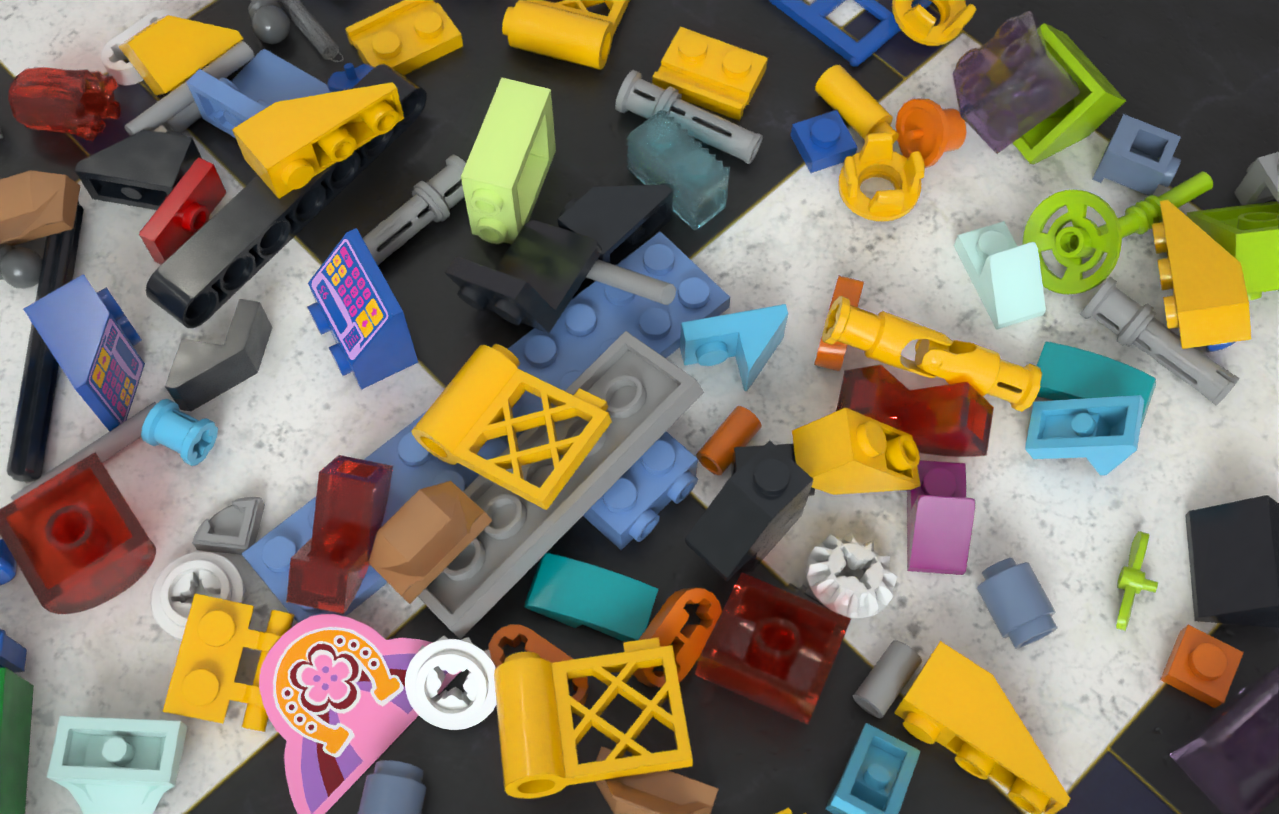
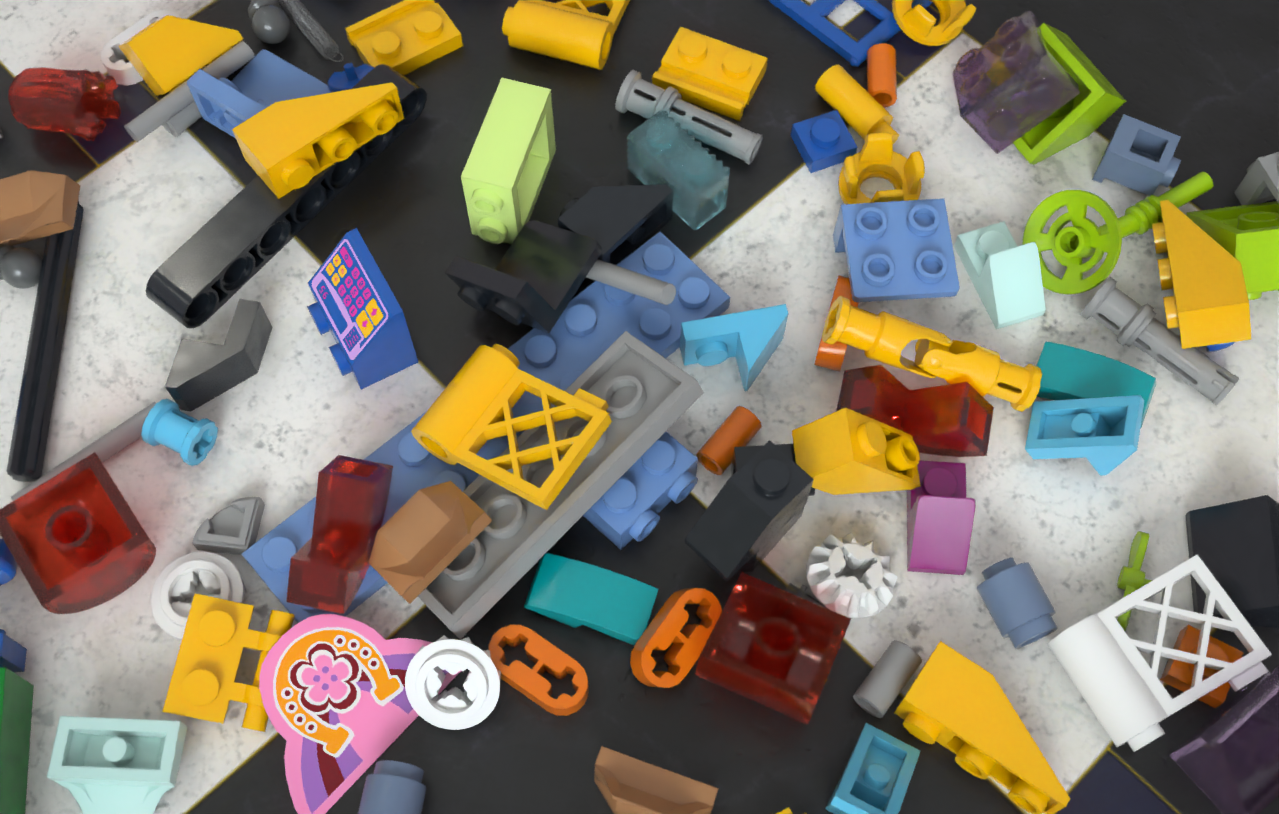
(91, 346): slope -> none
(139, 168): black slope -> none
(183, 210): red plate -> none
(429, 202): light grey pin -> none
(538, 722): yellow piece -> none
(882, 74): none -> orange piece
(897, 250): none -> medium blue bracket
(929, 129): orange piece -> none
(1121, 683): none -> white piece

